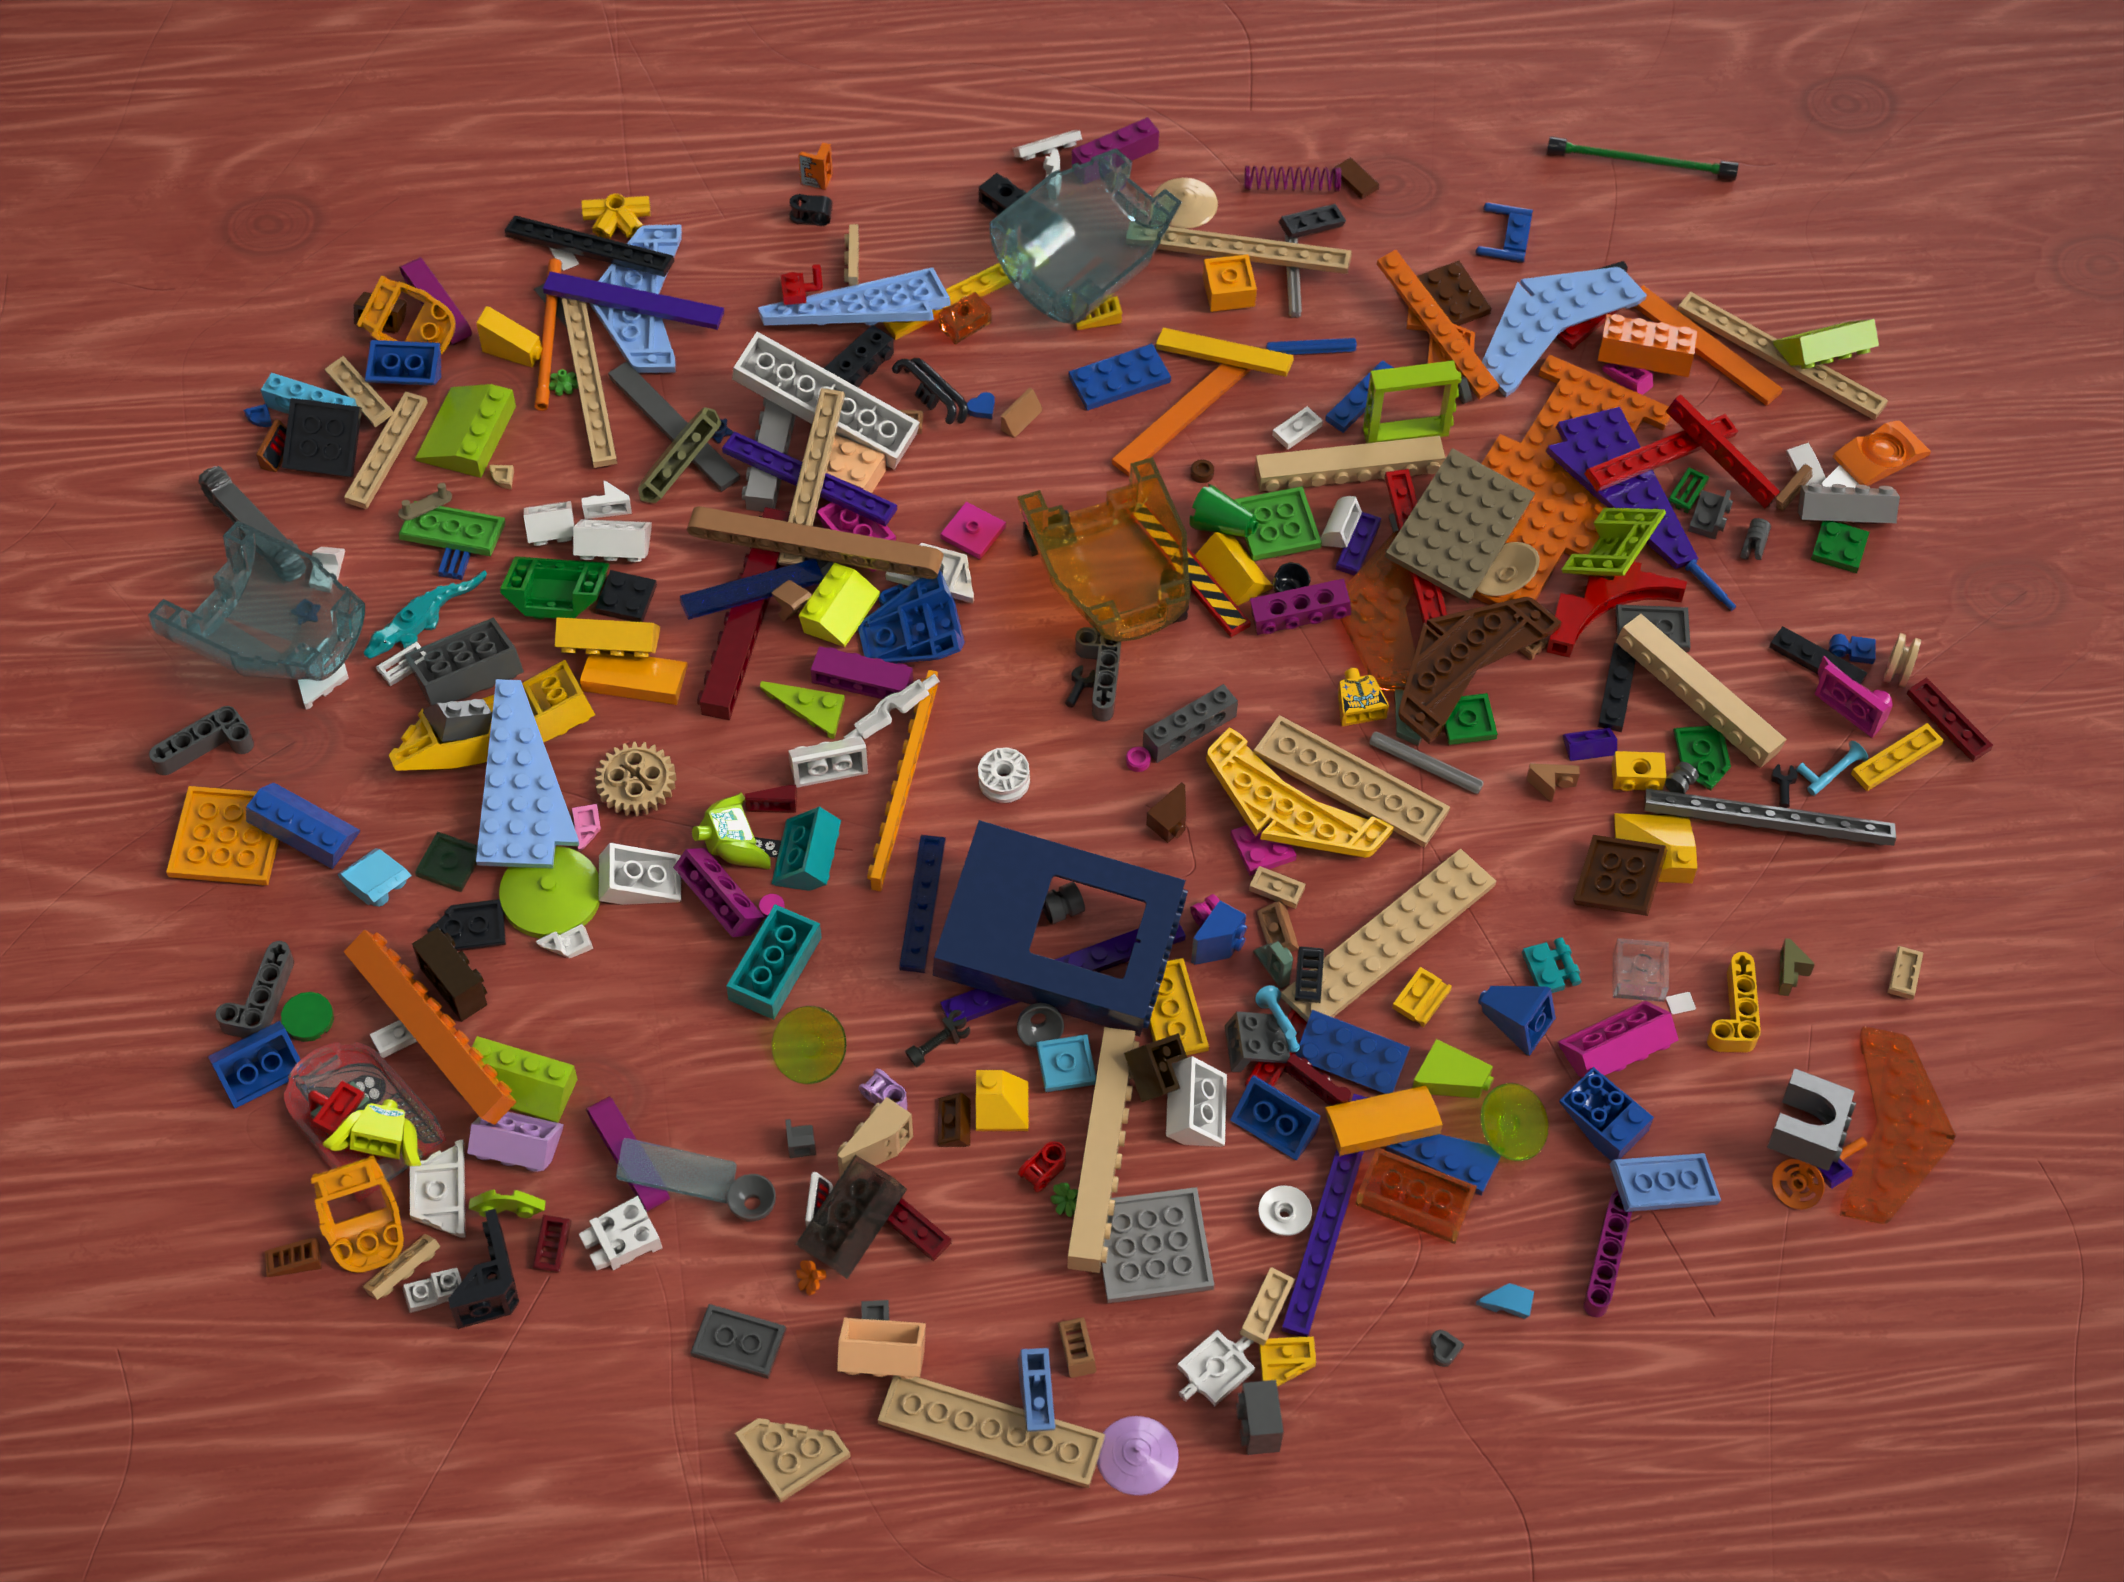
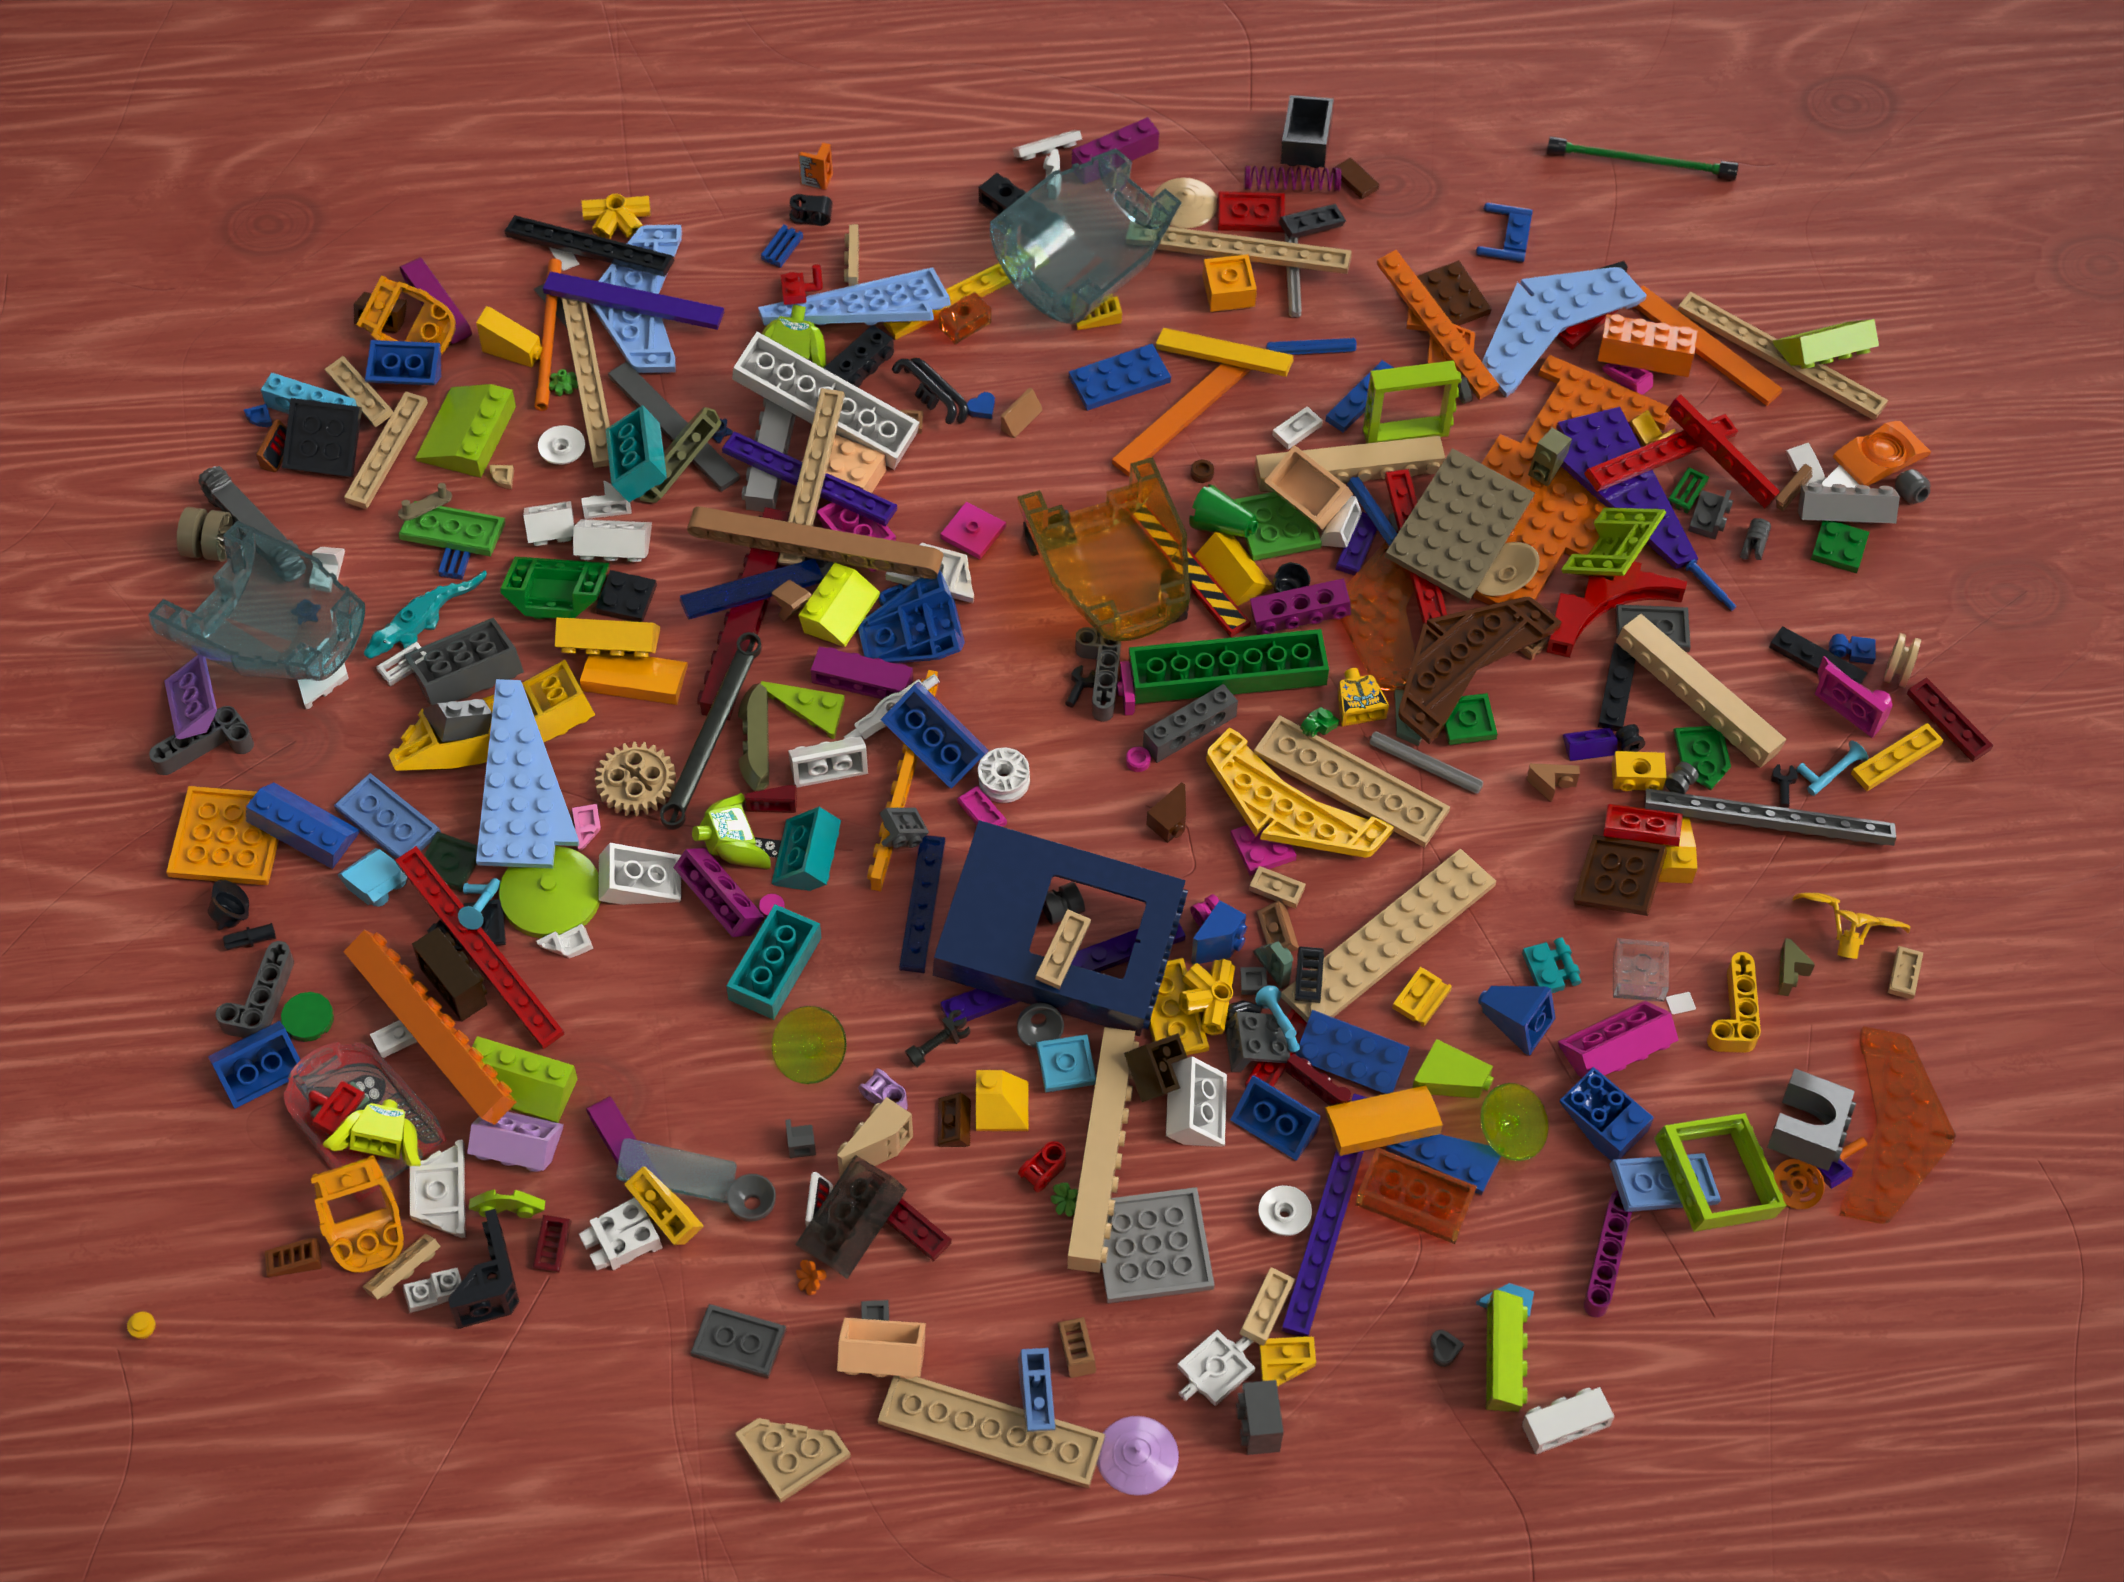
(141, 1325): none -> yellow plate
(191, 698): none -> medium lavender slope
(203, 533): none -> dark tan wheel
(228, 904): none -> black piece
(249, 936): none -> black axle
(386, 817): none -> medium blue tile
(471, 916): none -> medium azure piece
(480, 949): none -> red plate
(560, 438): none -> white dish
(636, 454): none -> teal brick
(664, 1207): none -> yellow slope
(710, 731): none -> pearl dark grey piece
(755, 758): none -> olive brick
(770, 257): none -> blue tile
(798, 336): none -> lime torso
(904, 826): none -> dark grey bracket
(934, 734): none -> blue slope
(979, 807): none -> dark pink plate
(1063, 949): none -> tan plate
(1125, 688): none -> dark pink plate
(1205, 992): none -> yellow piece
(1239, 663): none -> green brick
(1243, 1006): none -> black arm
(1250, 211): none -> red tile
(1252, 979): none -> dark grey plate
(1307, 131): none -> black piece
(1308, 487): none -> light nougat piece
(1319, 721): none -> green plate
(1372, 509): none -> blue axle
(1505, 1352): none -> lime slope
(1549, 456): none -> olive slope
(1567, 1419): none -> white brick
(1630, 738): none -> black wheel
(1643, 825): none -> red tile
(1647, 429): none -> yellow bracket
(1686, 1182): none -> lime window
(1850, 941): none -> yellow plant
(1912, 486): none -> dark grey head

